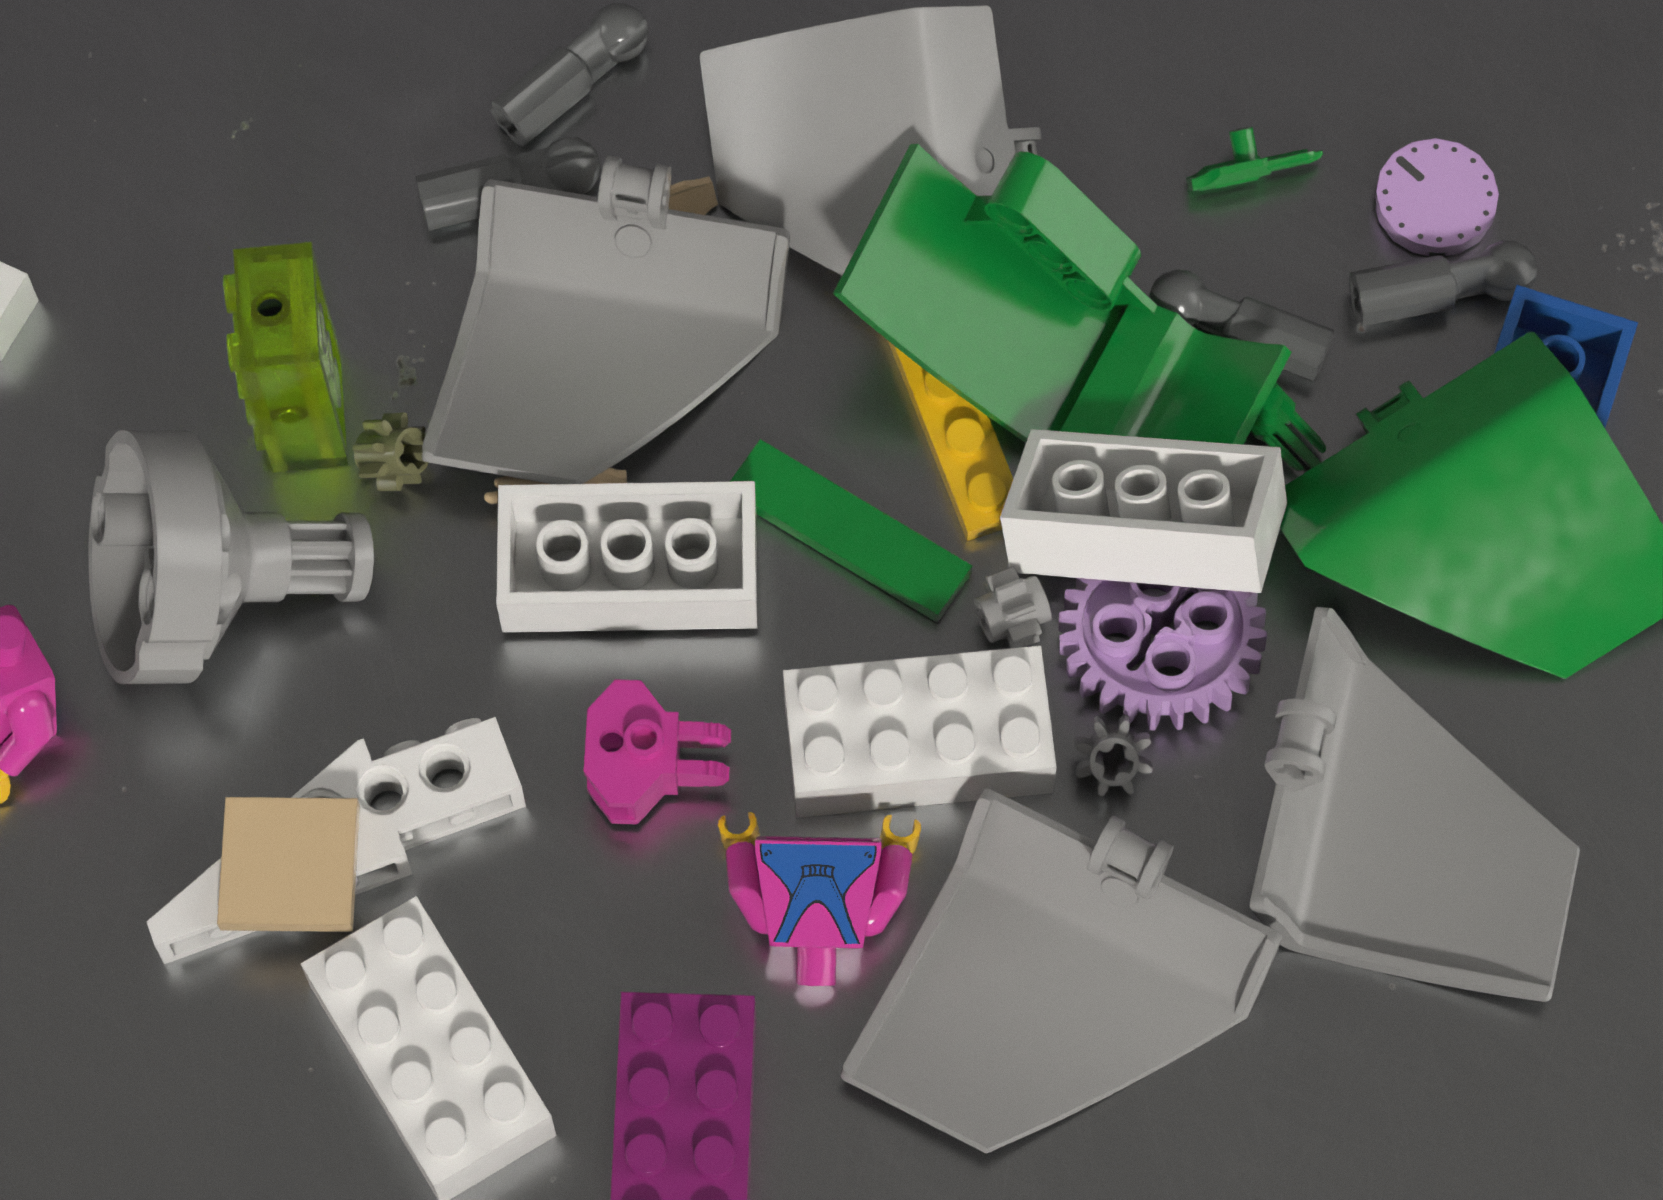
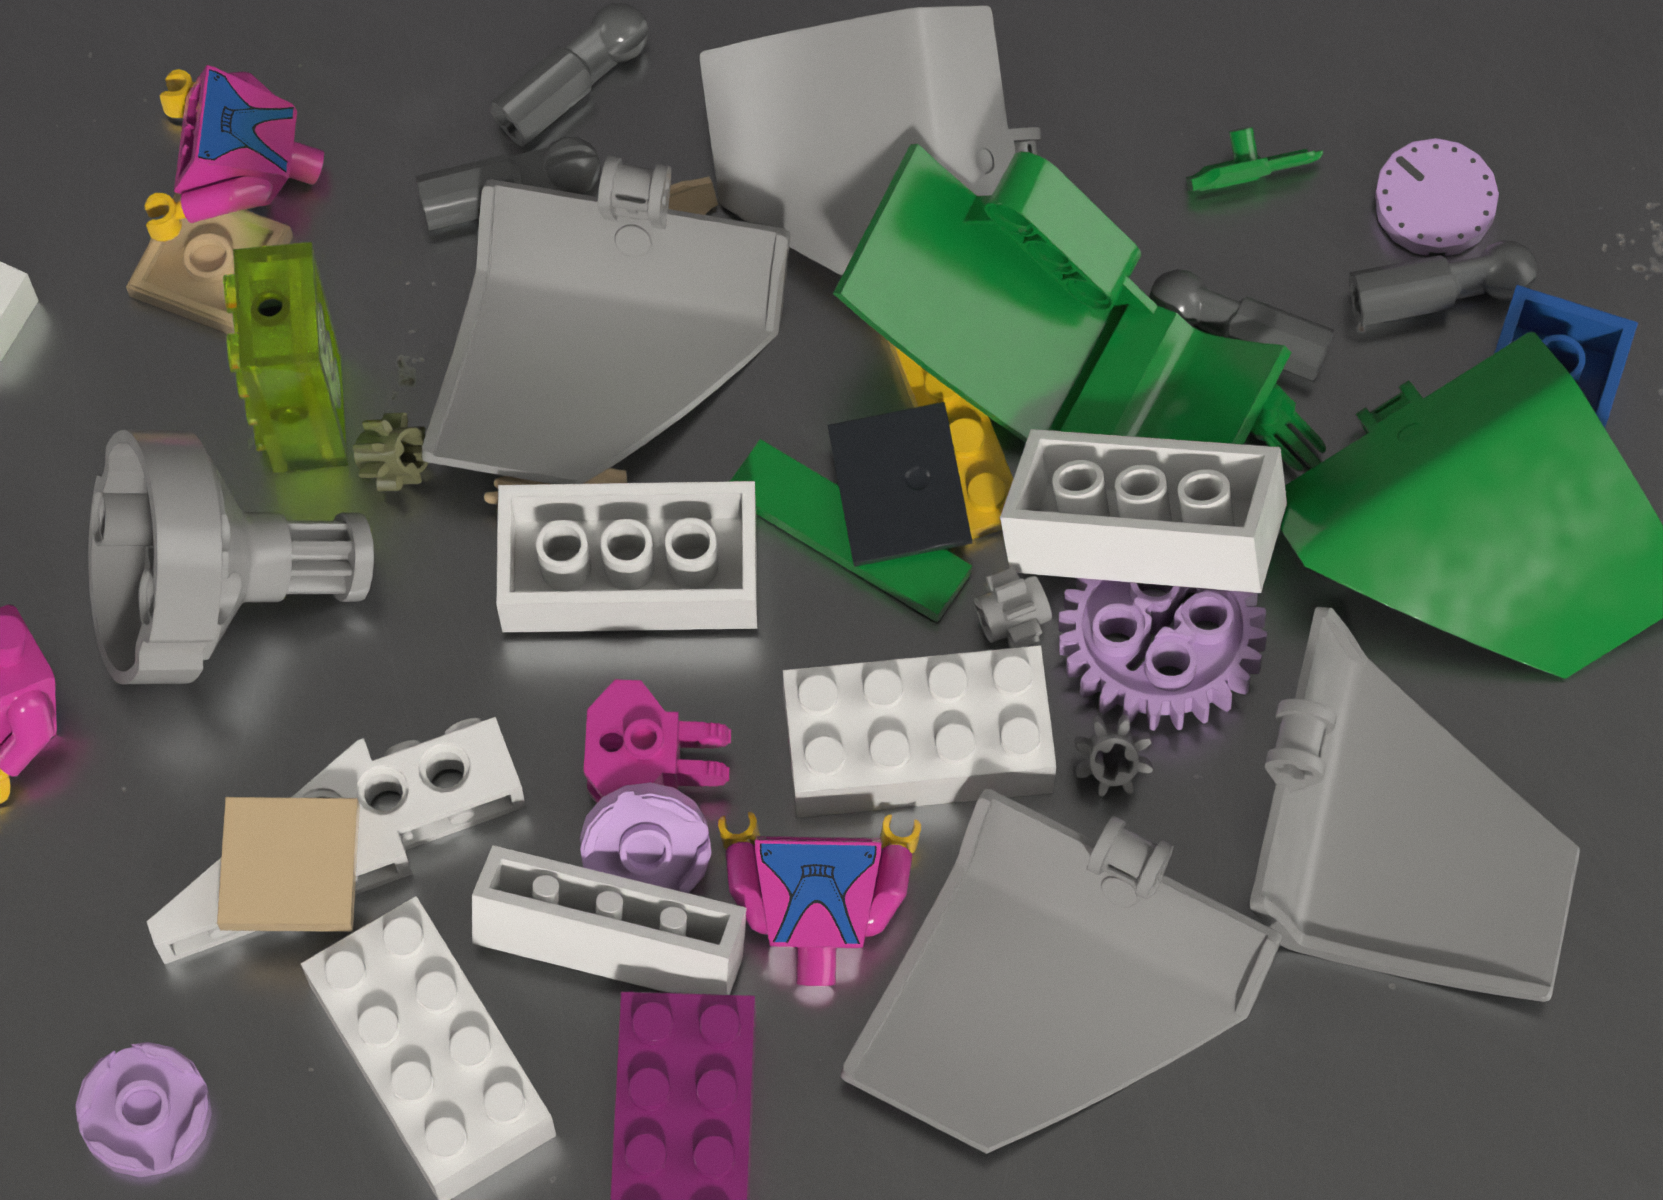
(143, 1109): none -> lavender tile
(189, 269): none -> tan tile
(231, 149): none -> dark pink torso
(607, 924): none -> white brick
(647, 836): none -> lavender tile
(899, 484): none -> black piece

